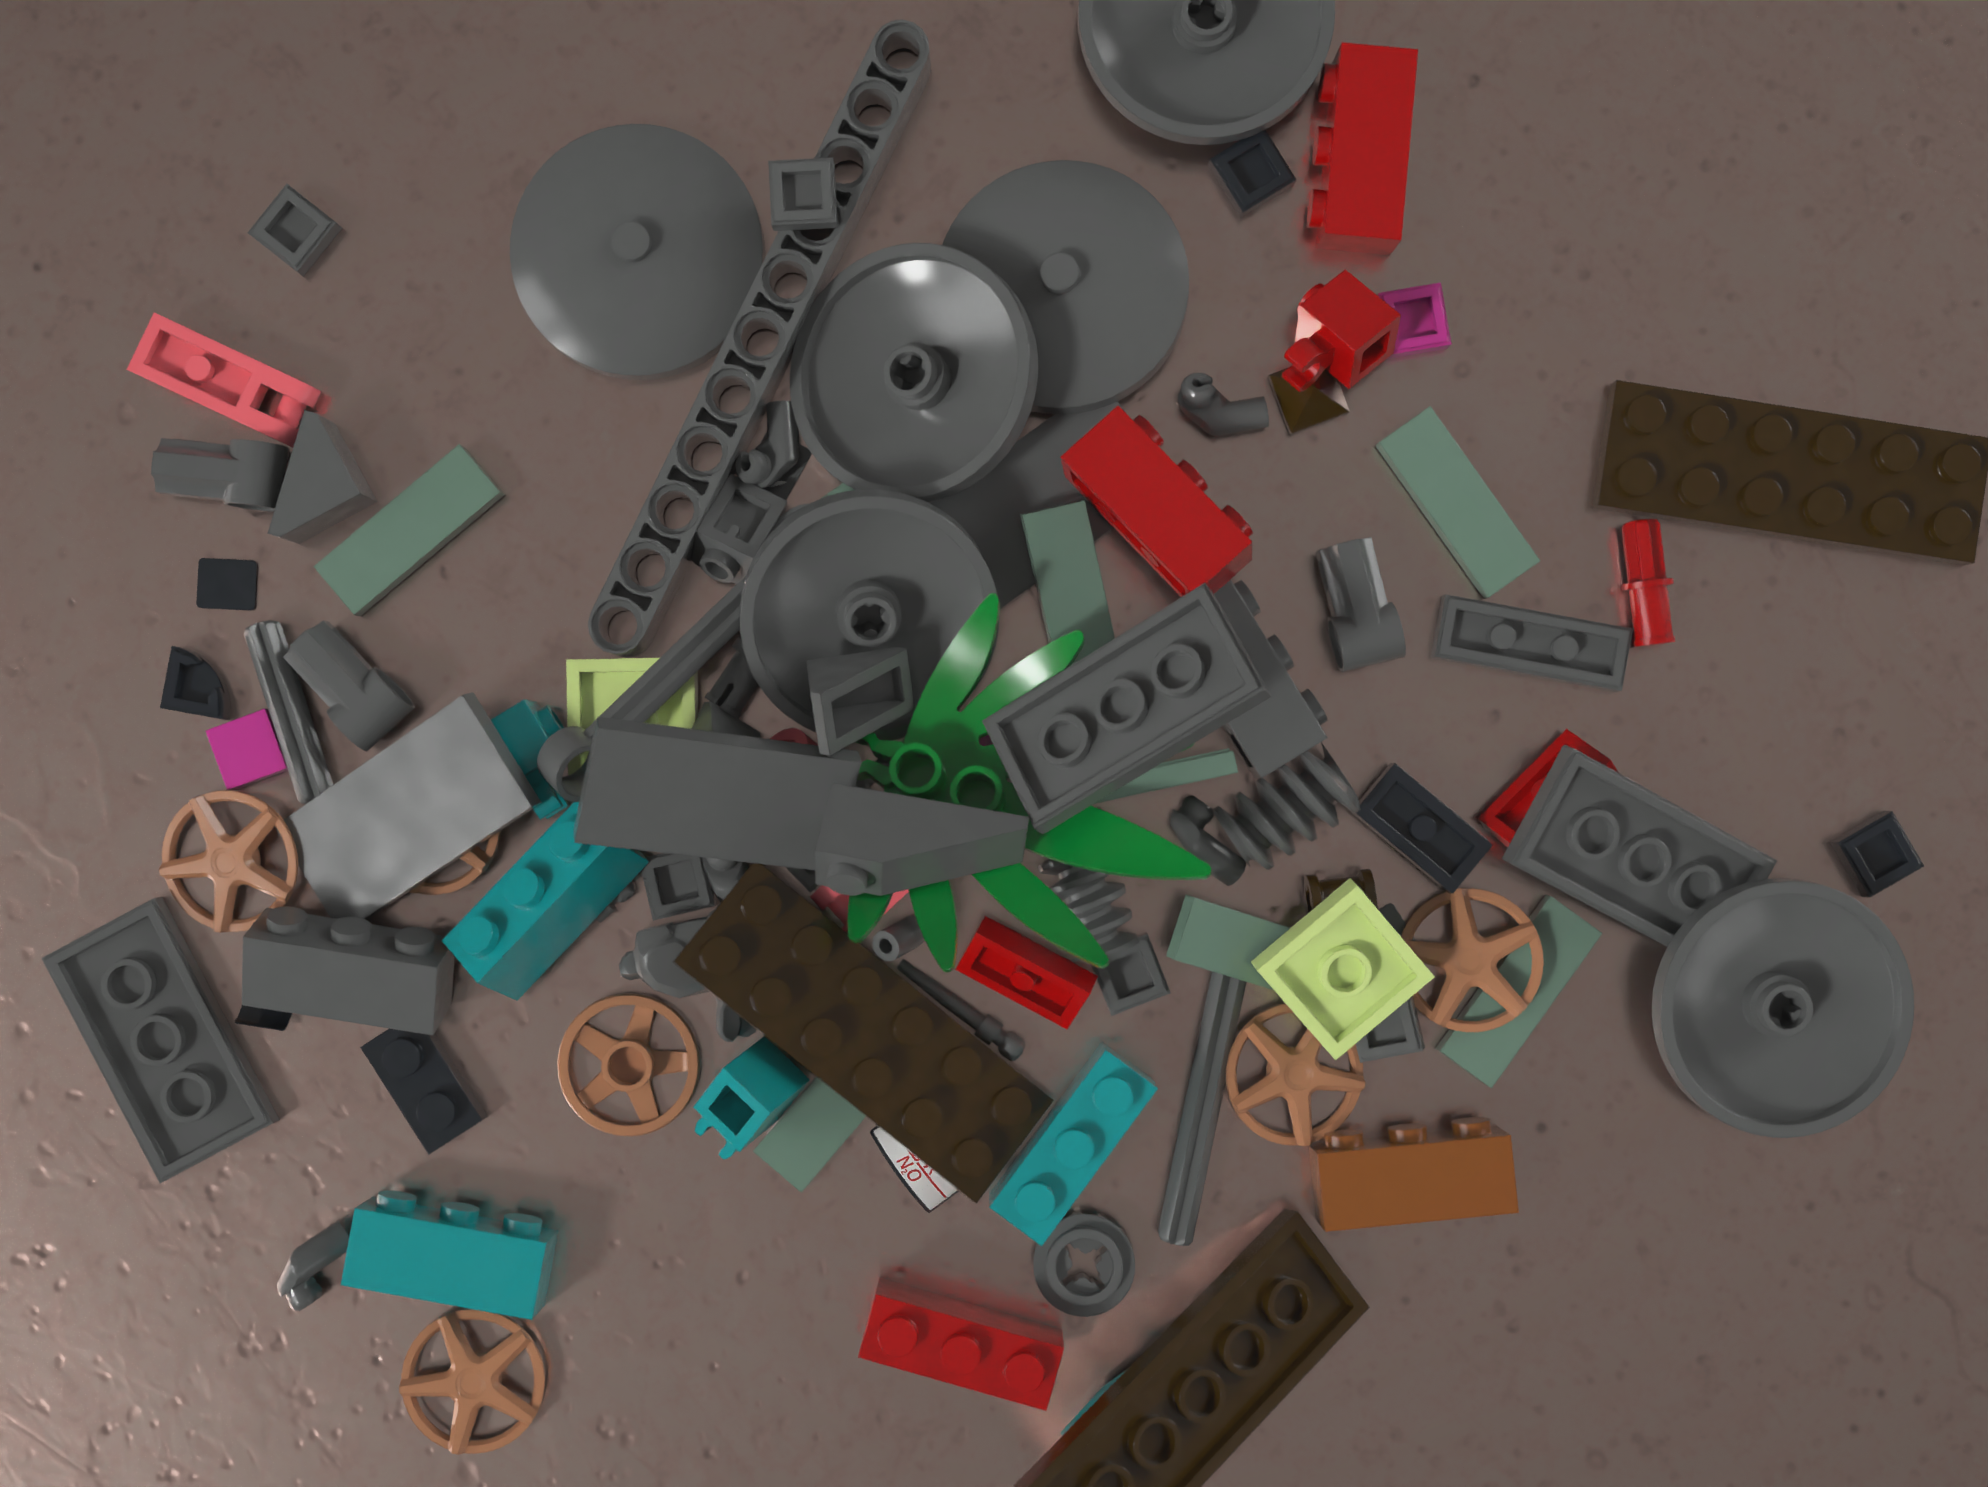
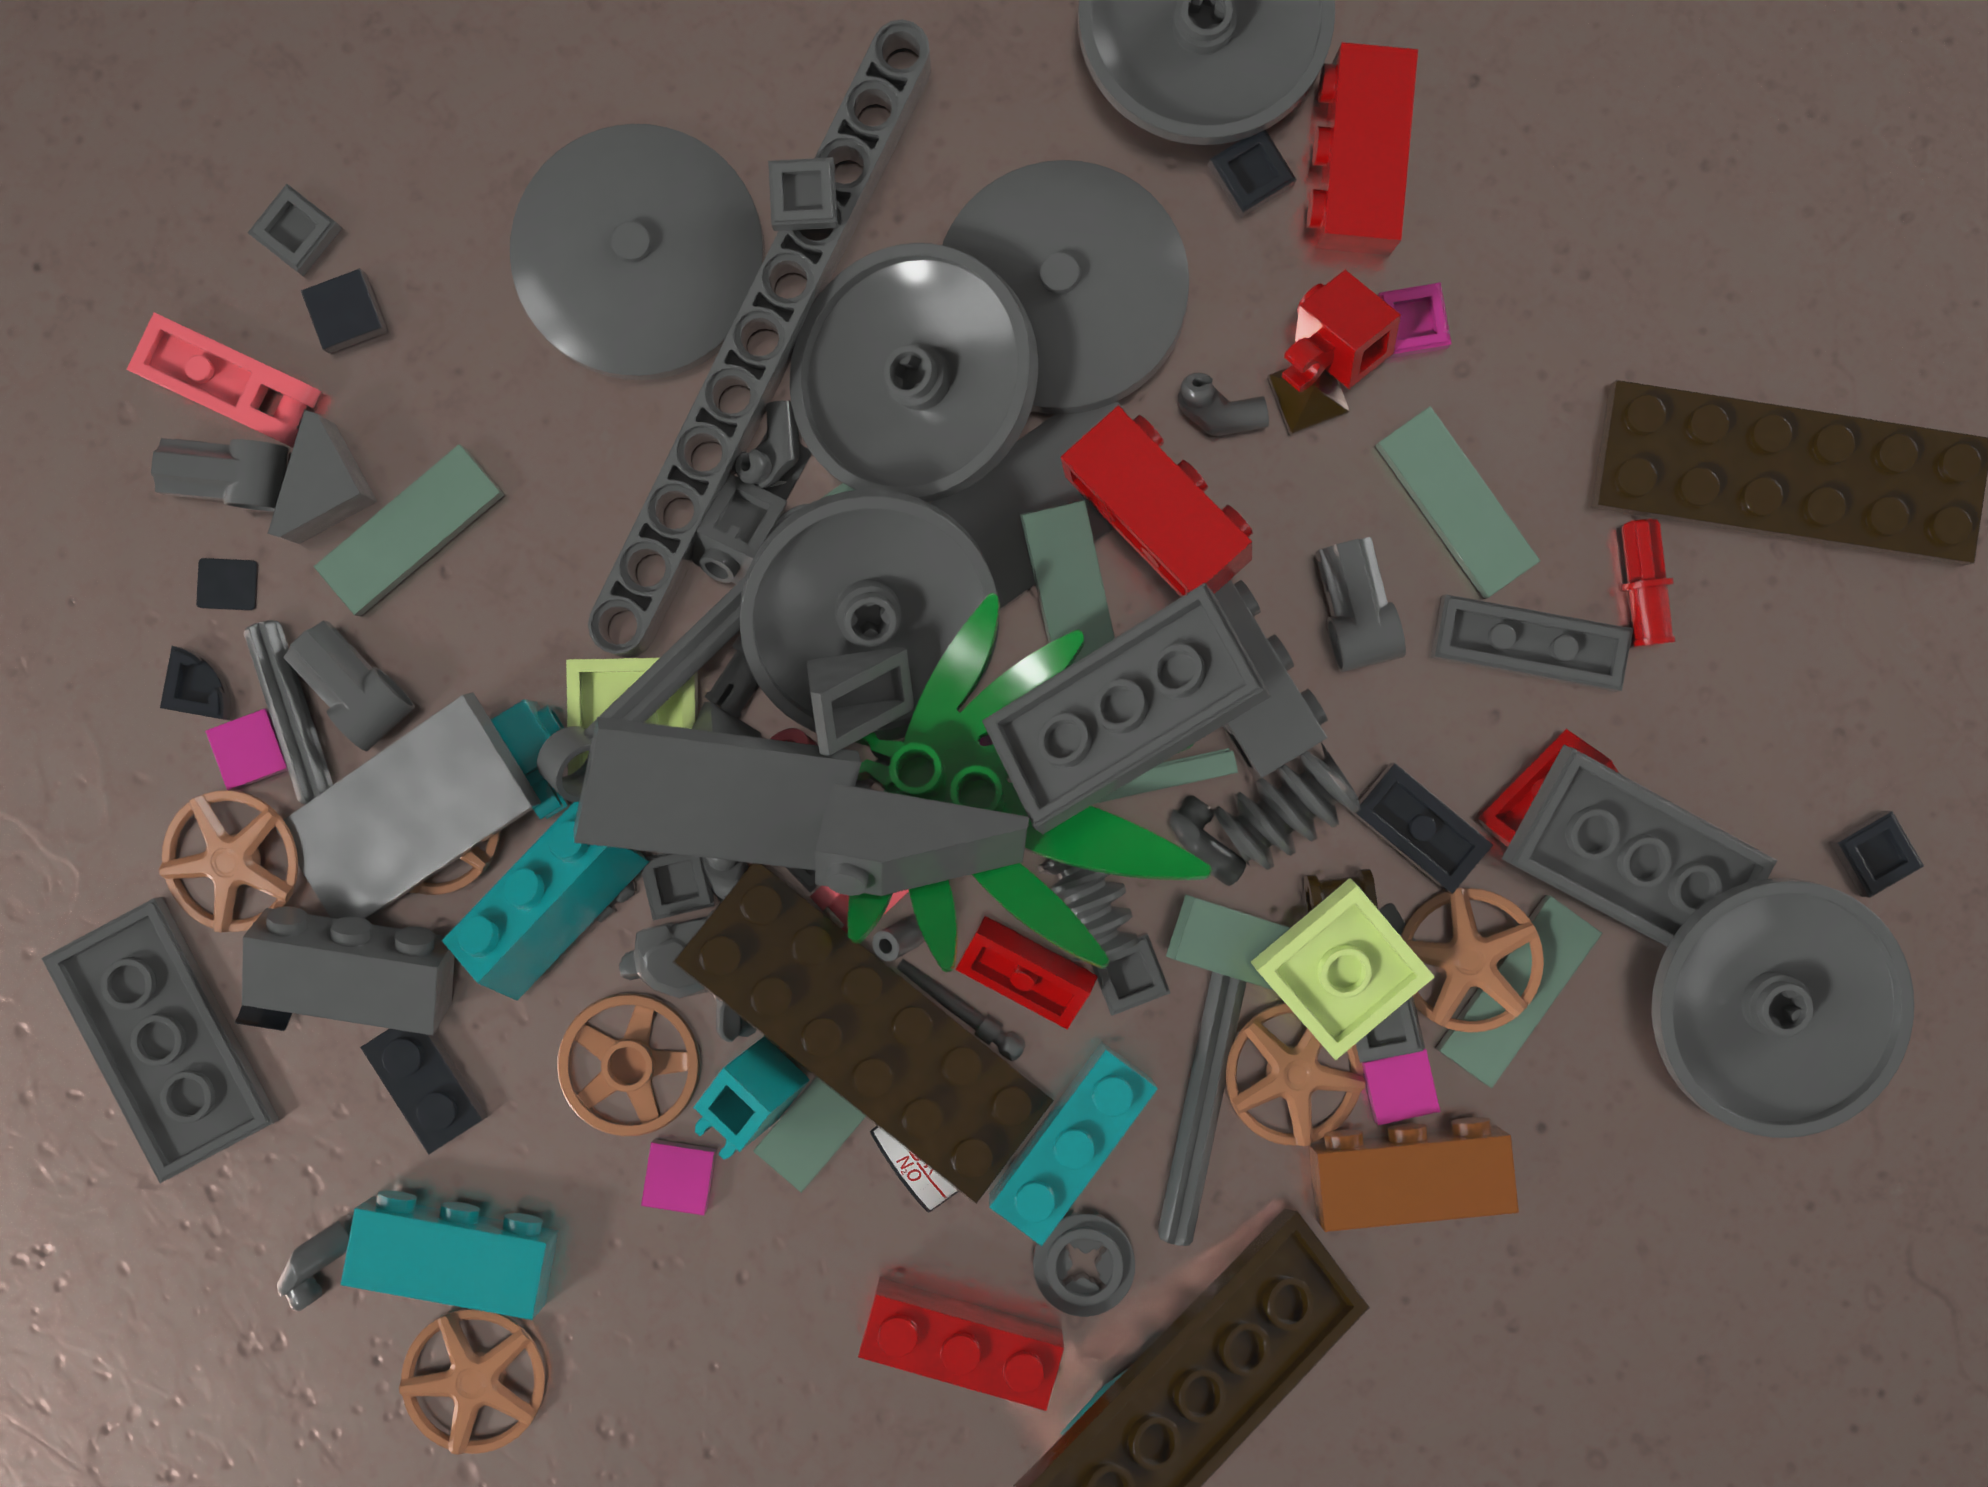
(344, 311): none -> black tile
(678, 1177): none -> dark pink tile
(1400, 1087): none -> dark pink tile

